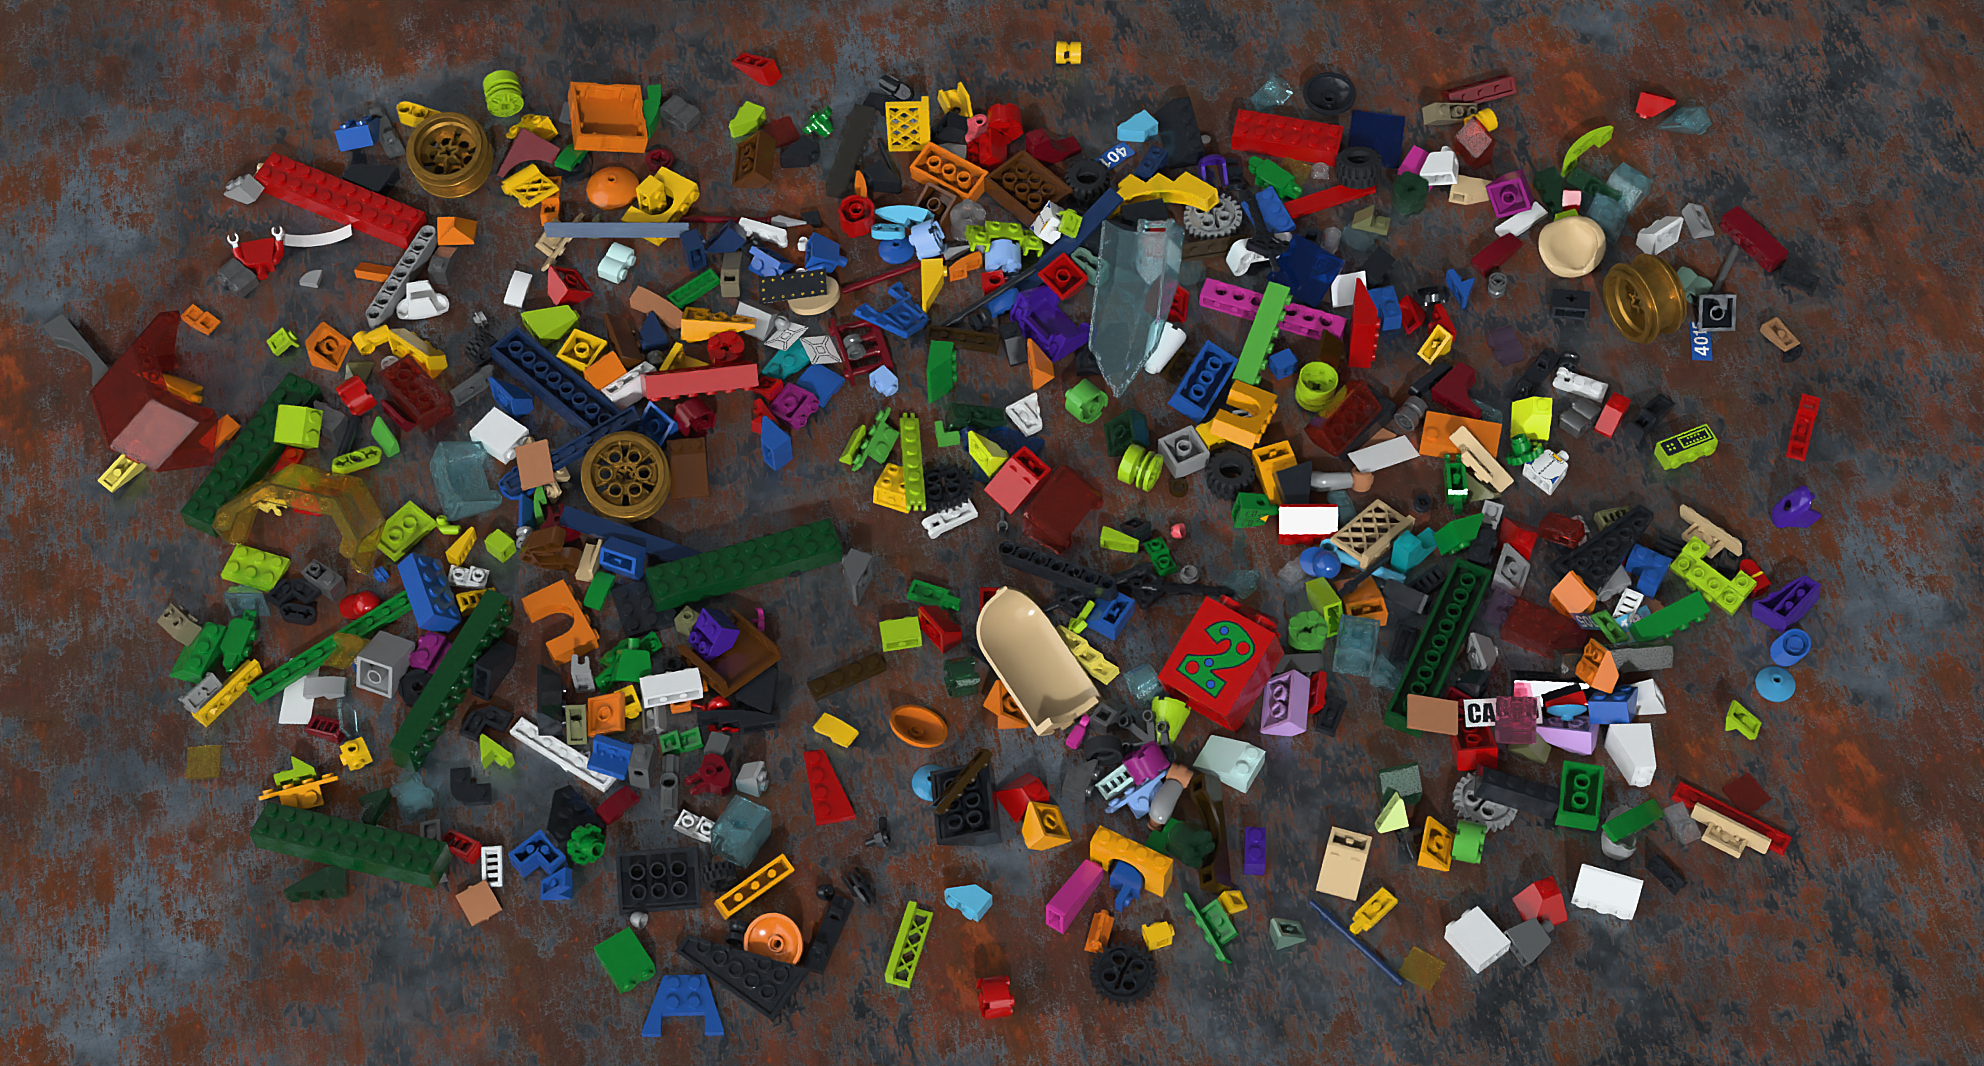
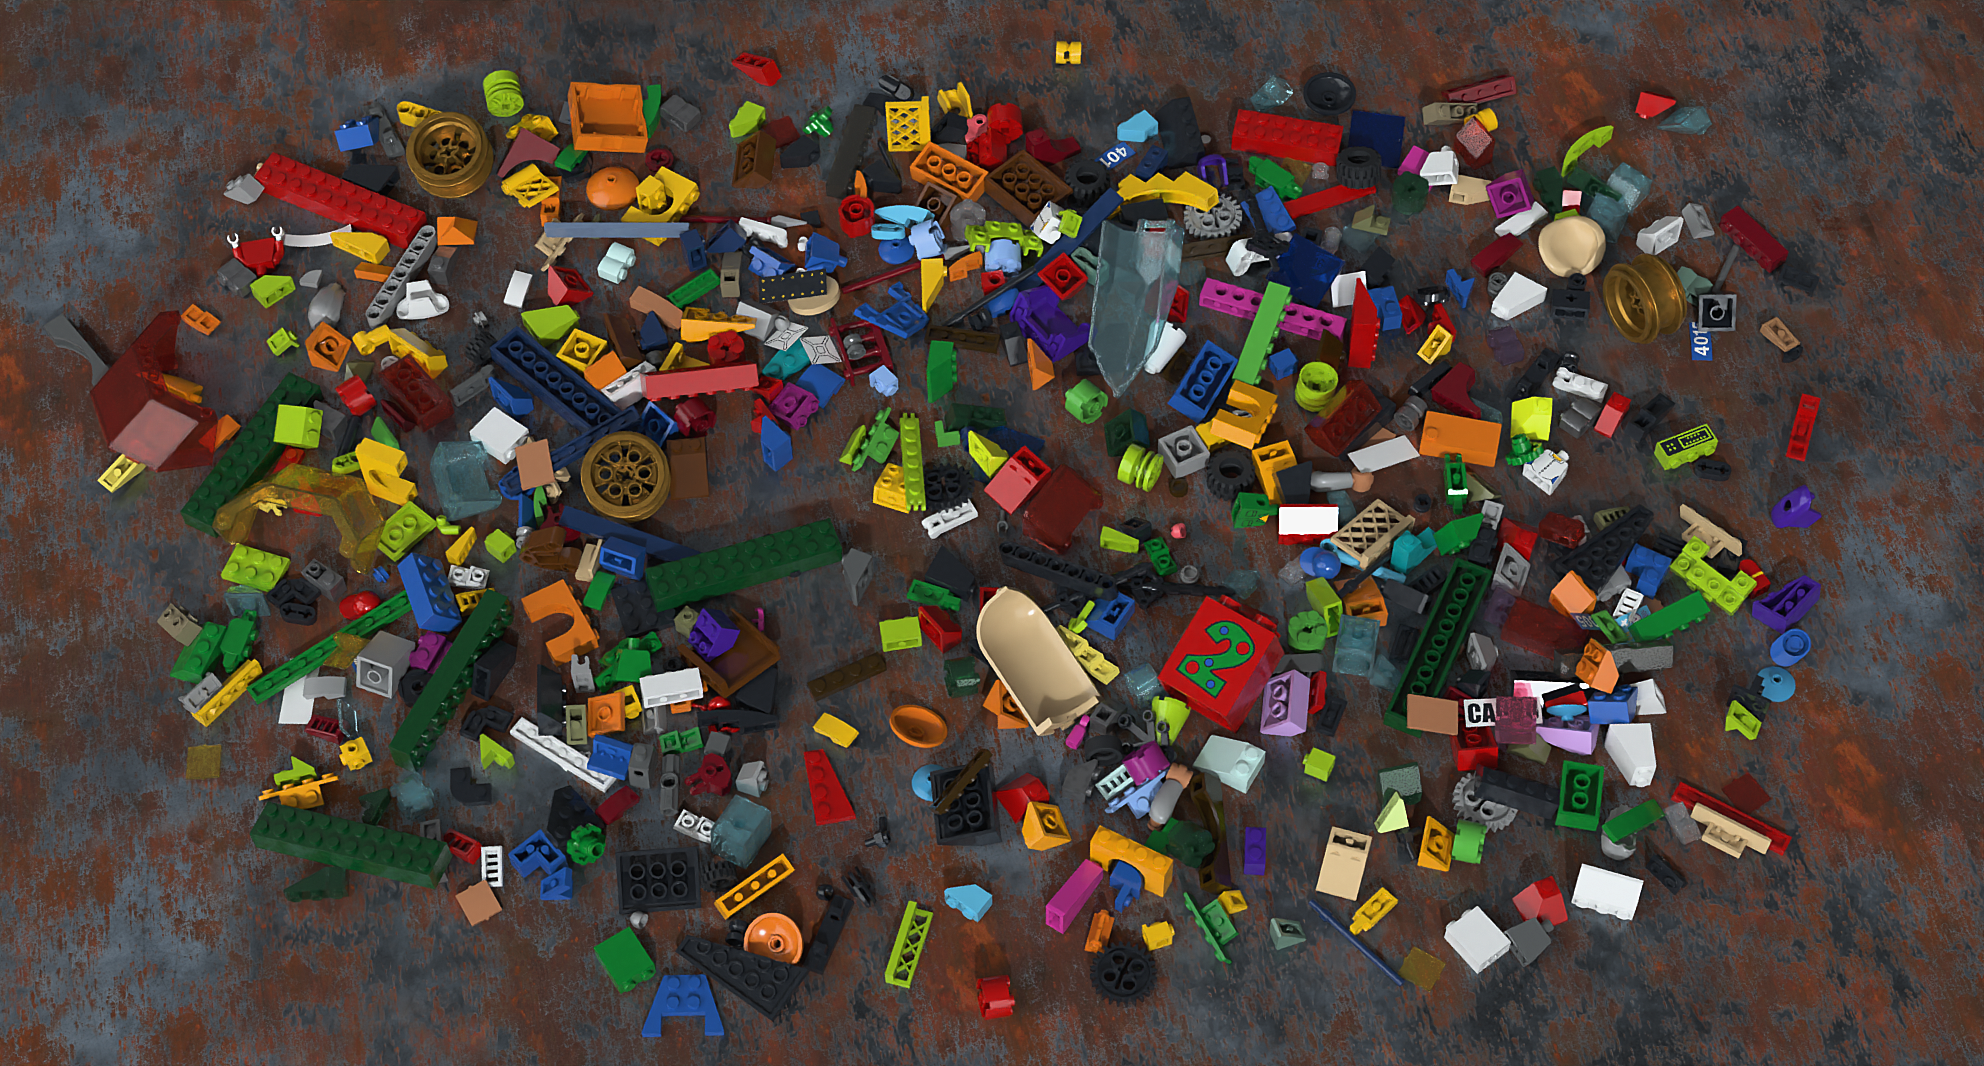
(271, 289): none -> lime slope
(326, 306): none -> light grey hair
(364, 245): none -> yellow slope
(381, 471): none -> yellow arch
(951, 574): none -> black slope
(1026, 414): white wing -> none
(1319, 764): none -> lime brick
(1480, 459): tan bracket -> none
(1517, 297): none -> white slope
(1576, 282): none -> black wheel
(1712, 470): none -> black beam
(1751, 699): none -> black bracket

